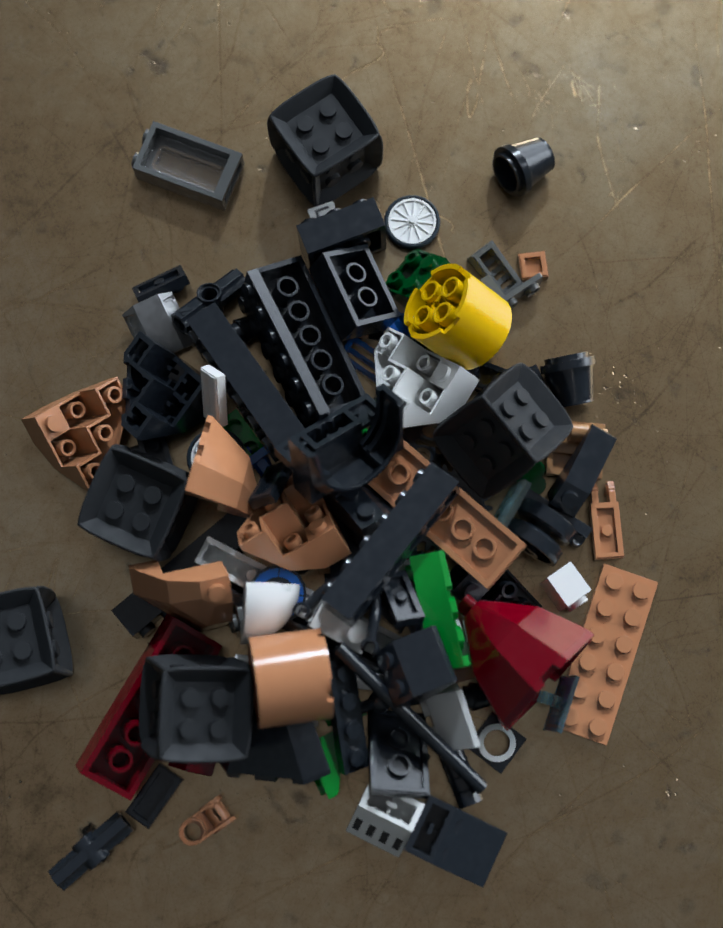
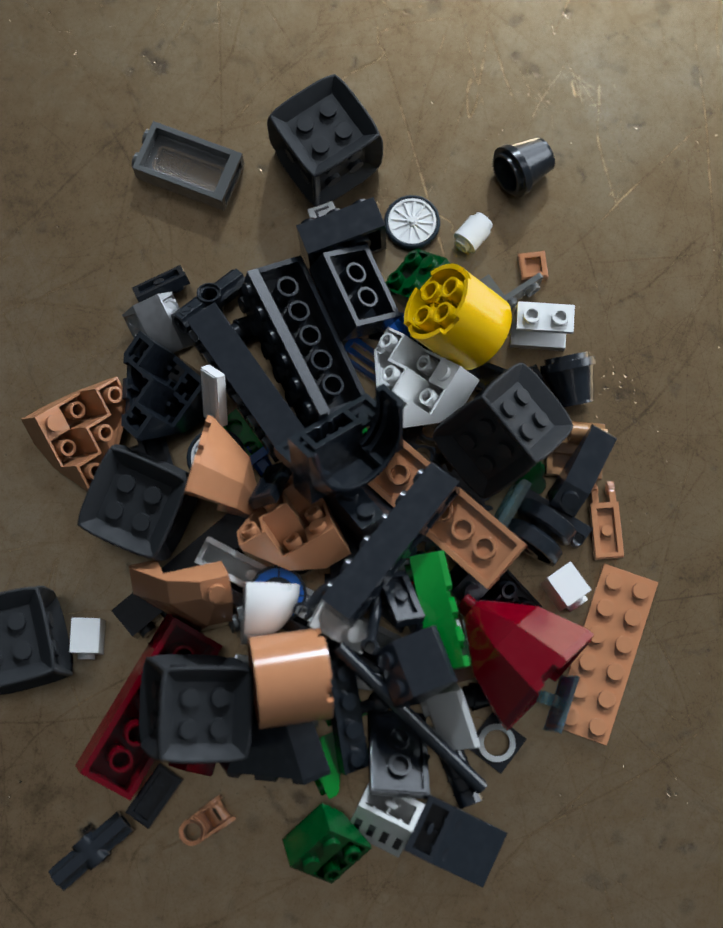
(87, 637): none -> white brick
(325, 844): none -> dark green slope
(473, 232): none -> white brick
(496, 256): dark grey slope -> none
(541, 325): none -> white panel

